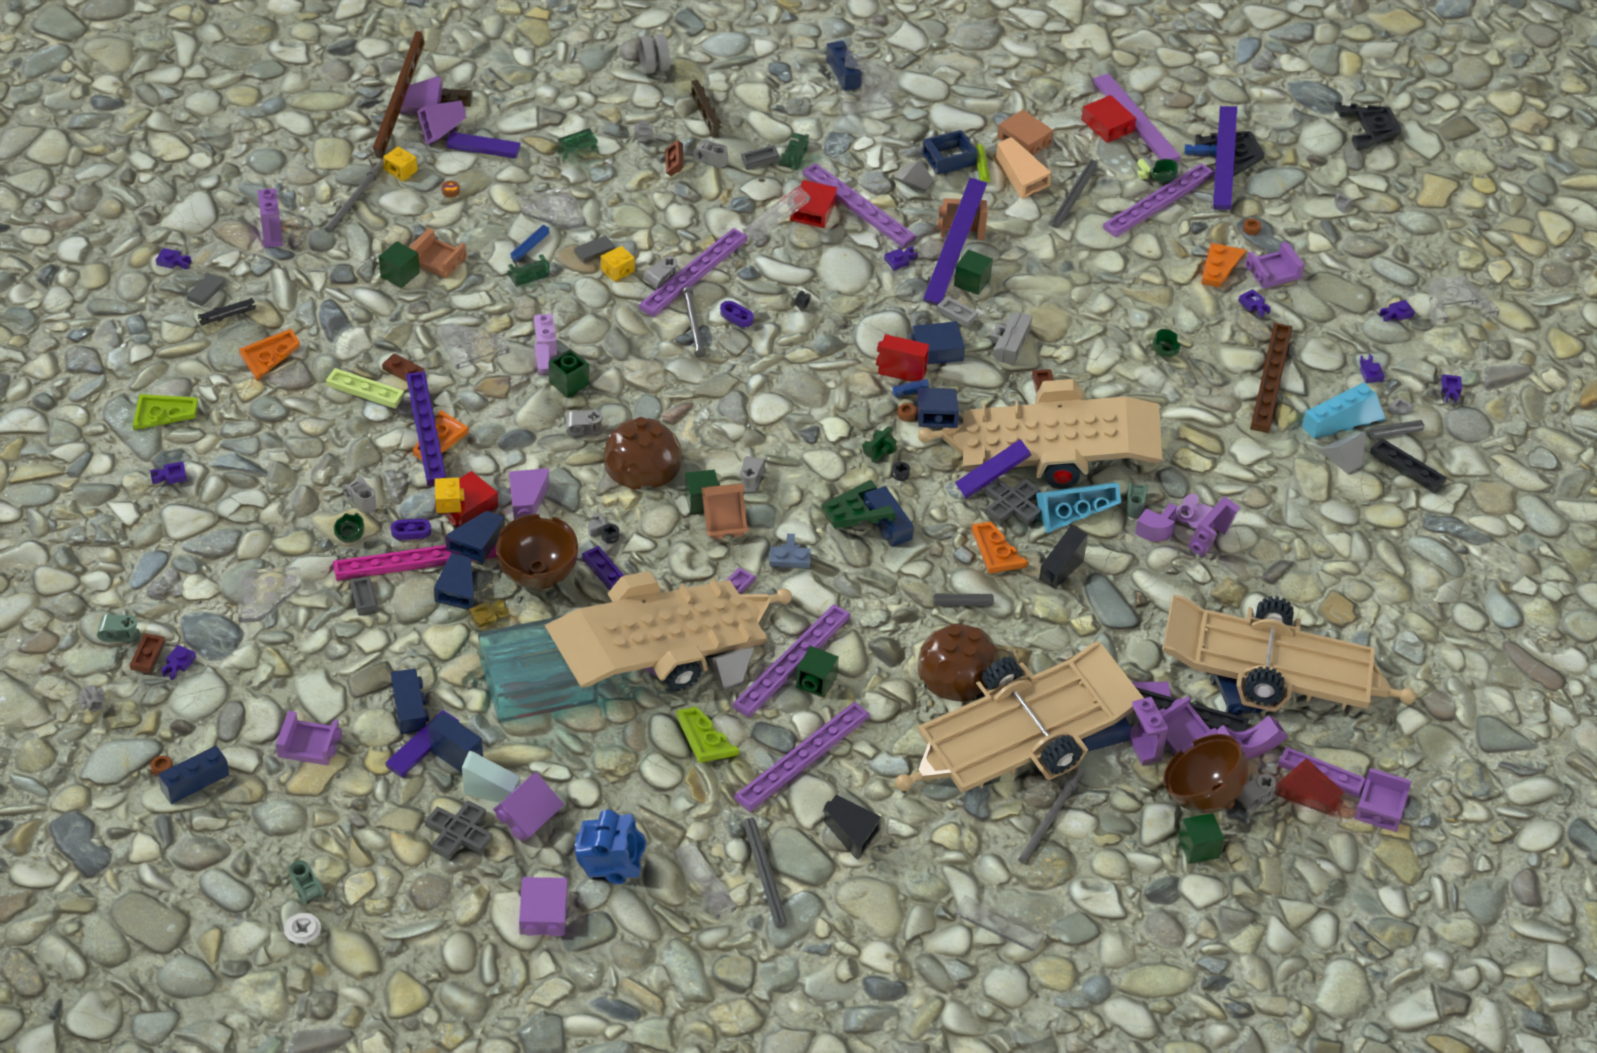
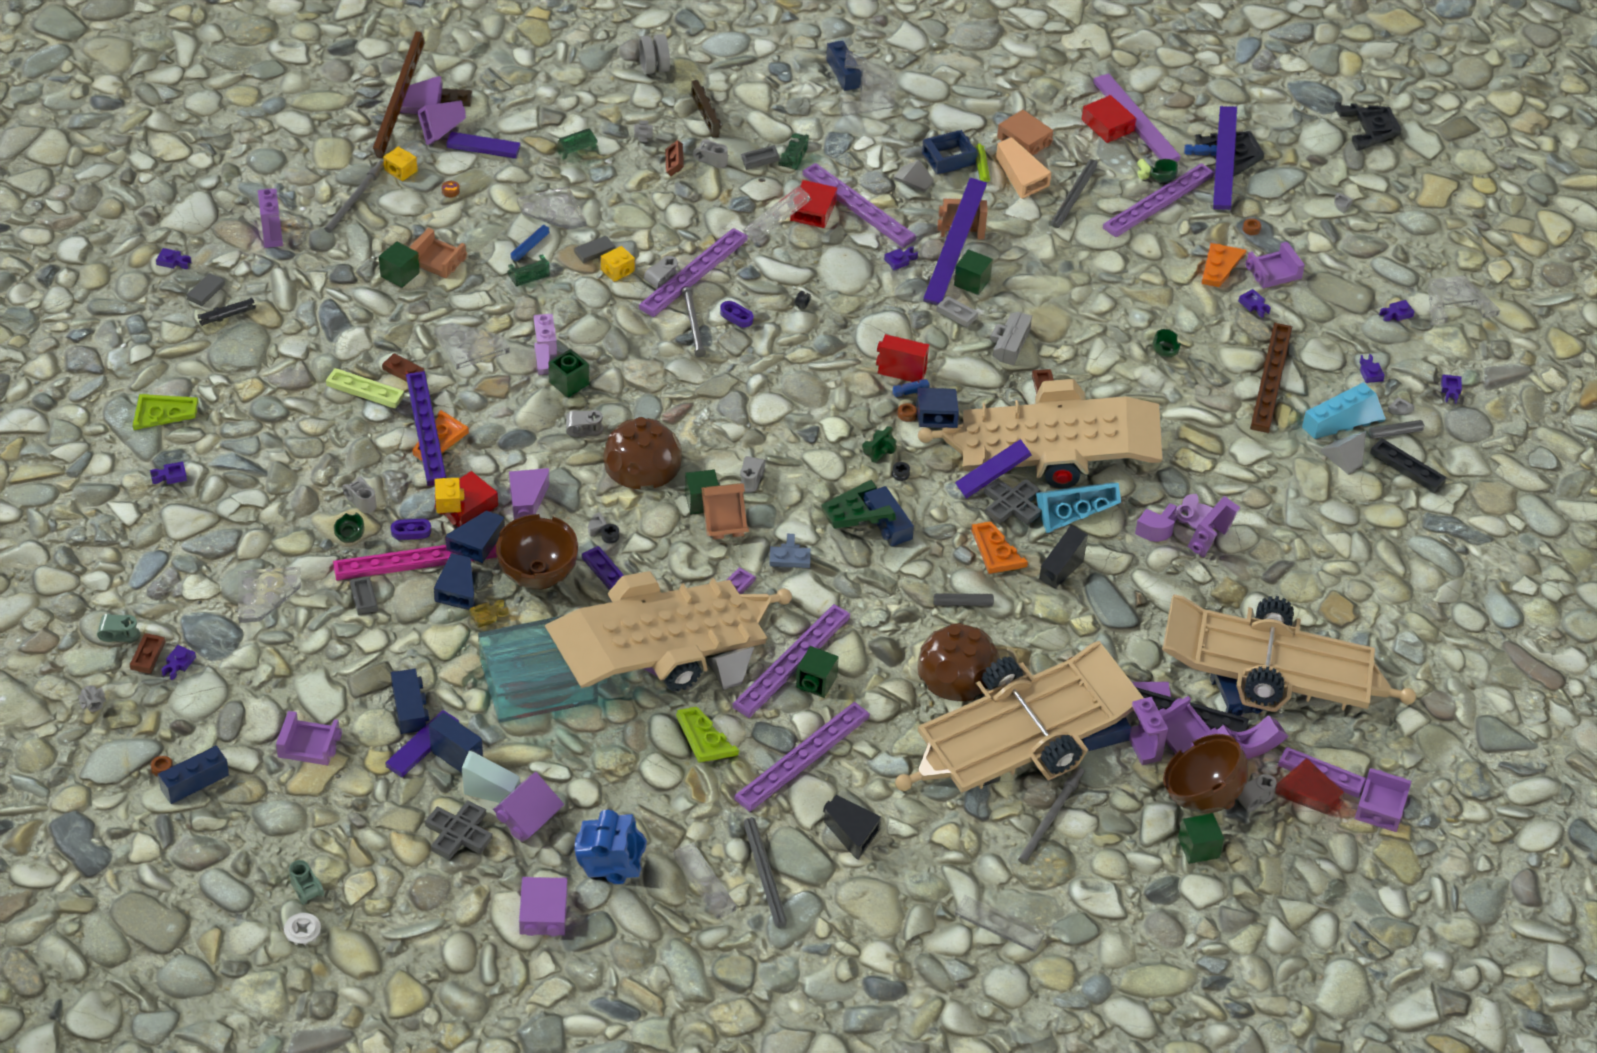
(269, 352): orange wing -> none
(943, 340): dark blue brick -> none
(1136, 499): sand green piece -> none

